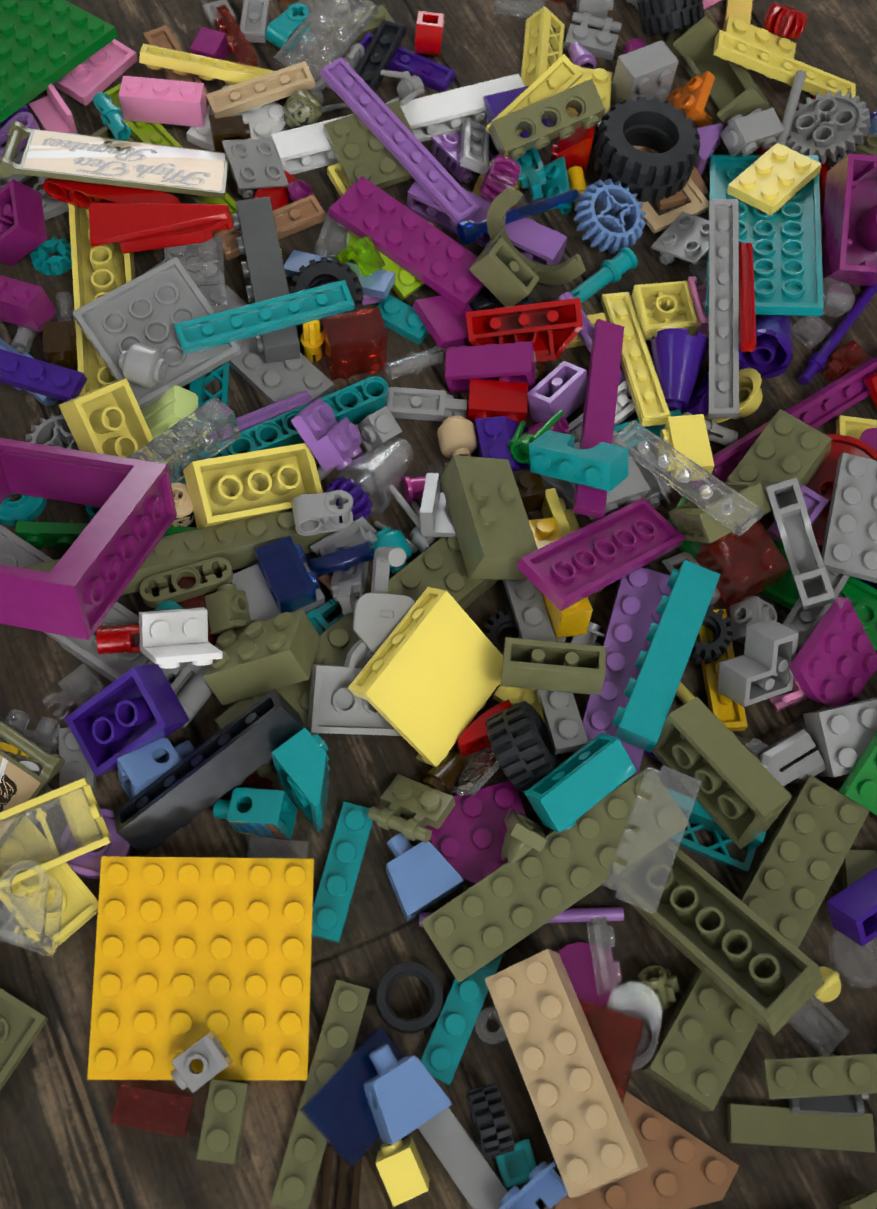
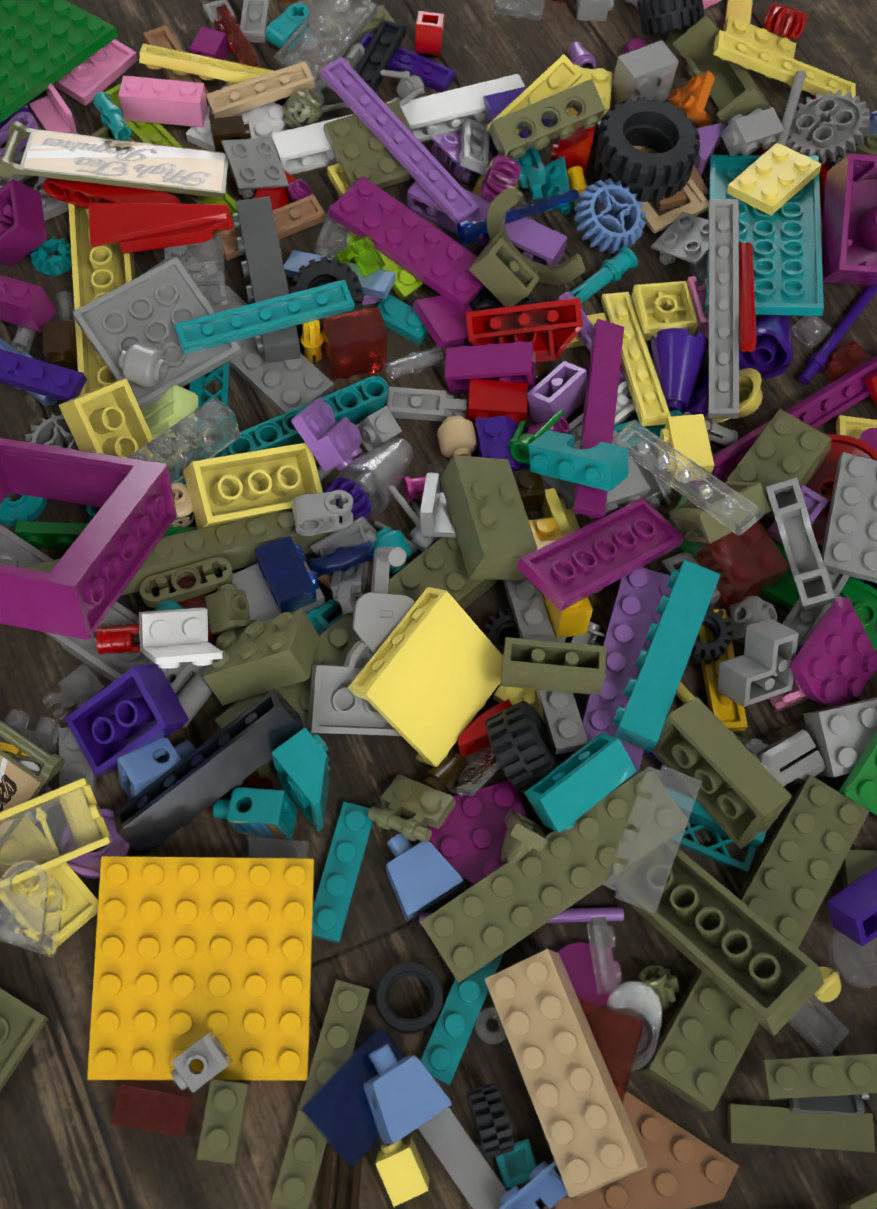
(271, 411): medium lavender axle -> none
(537, 46): light yellow fence -> none
(597, 42): light grey plate -> none
(837, 297): clear head -> none

